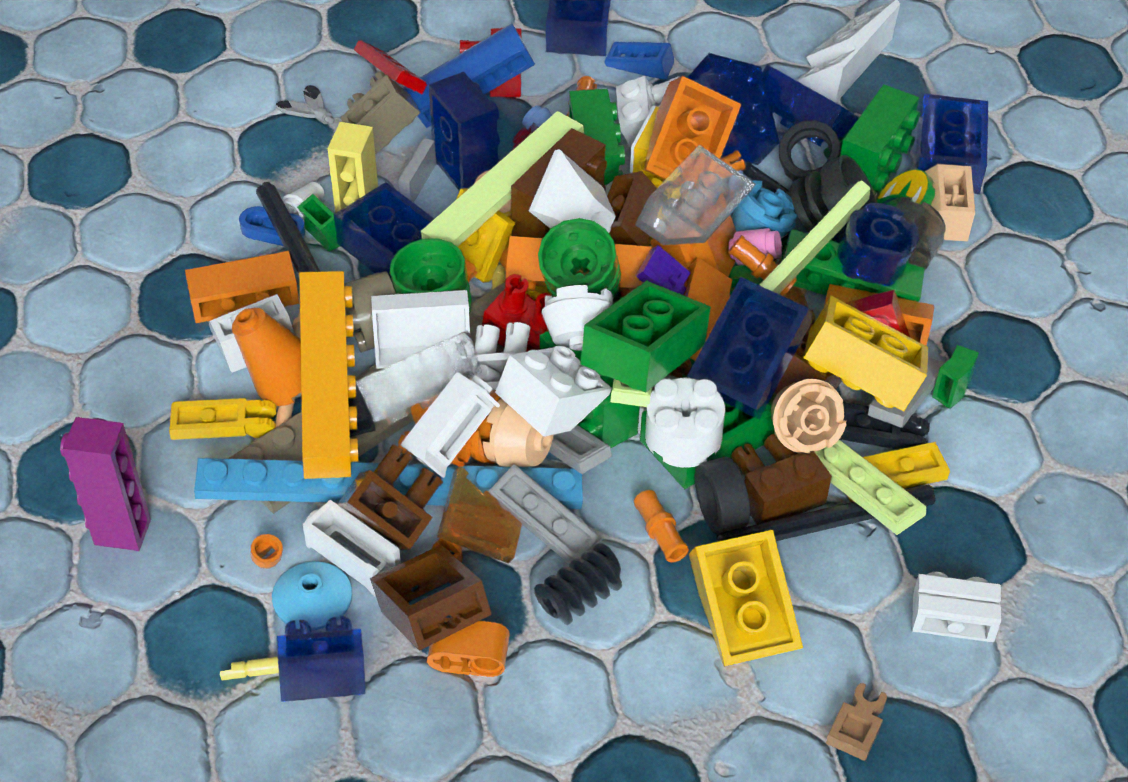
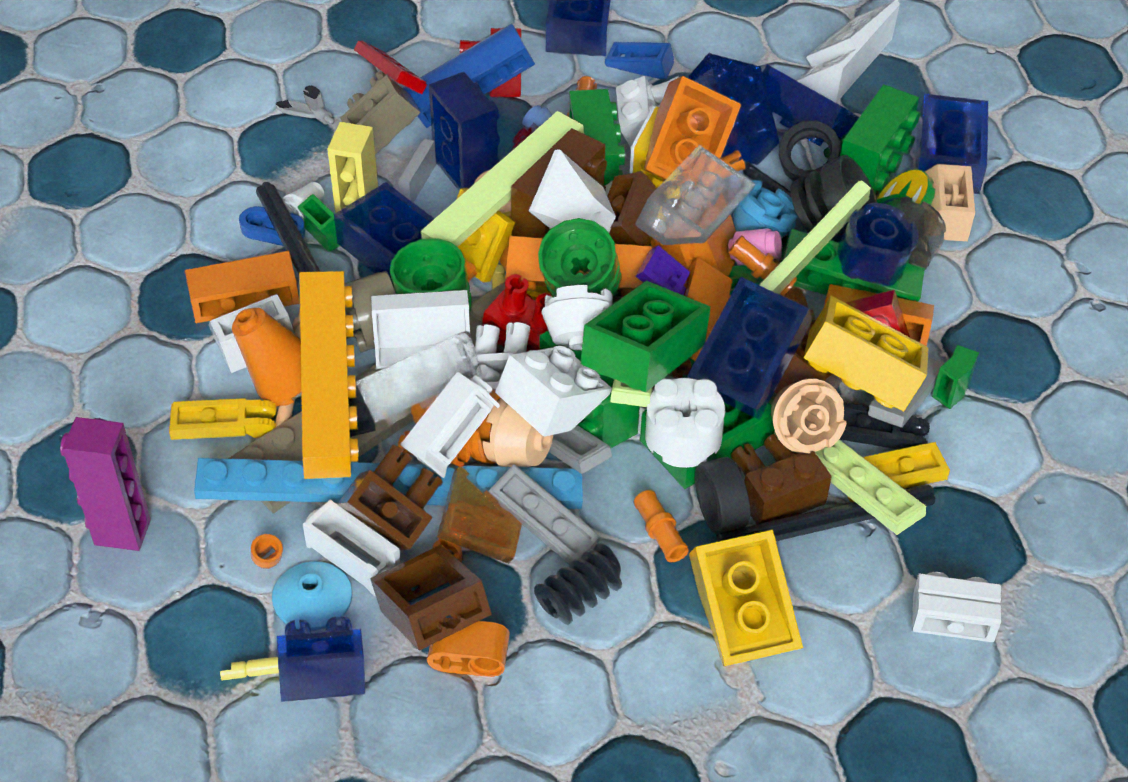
(857, 724): medium nougat plate -> none

